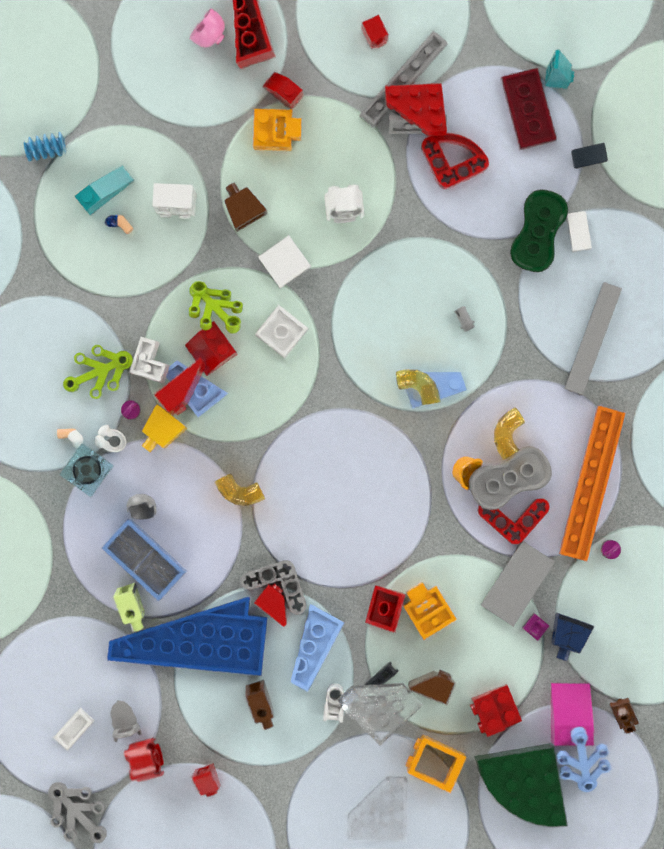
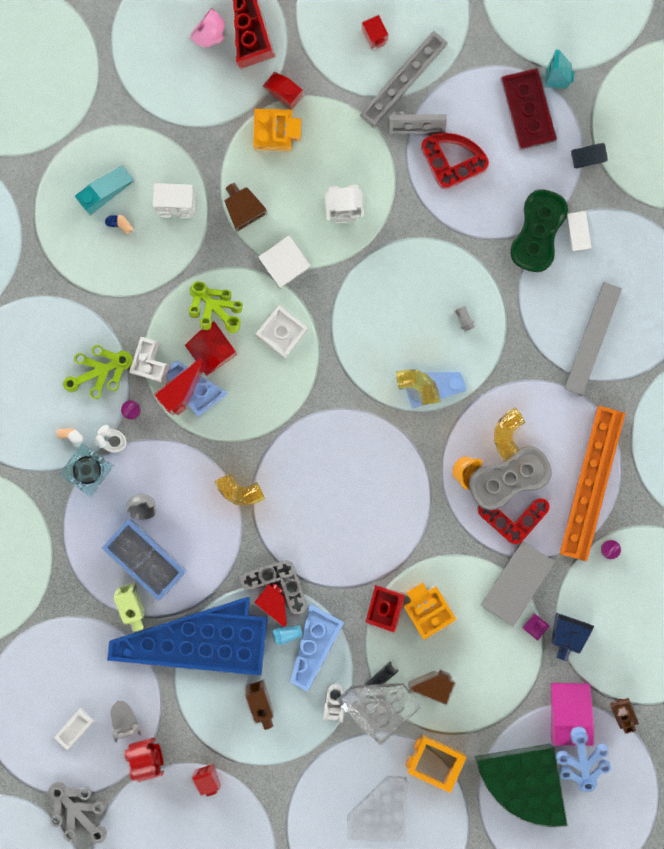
(43, 147): dark azure piece -> none
(161, 429): yellow torso -> none
(286, 634): none -> medium azure cone
(419, 106): red plate -> none
(495, 710): red plate -> none

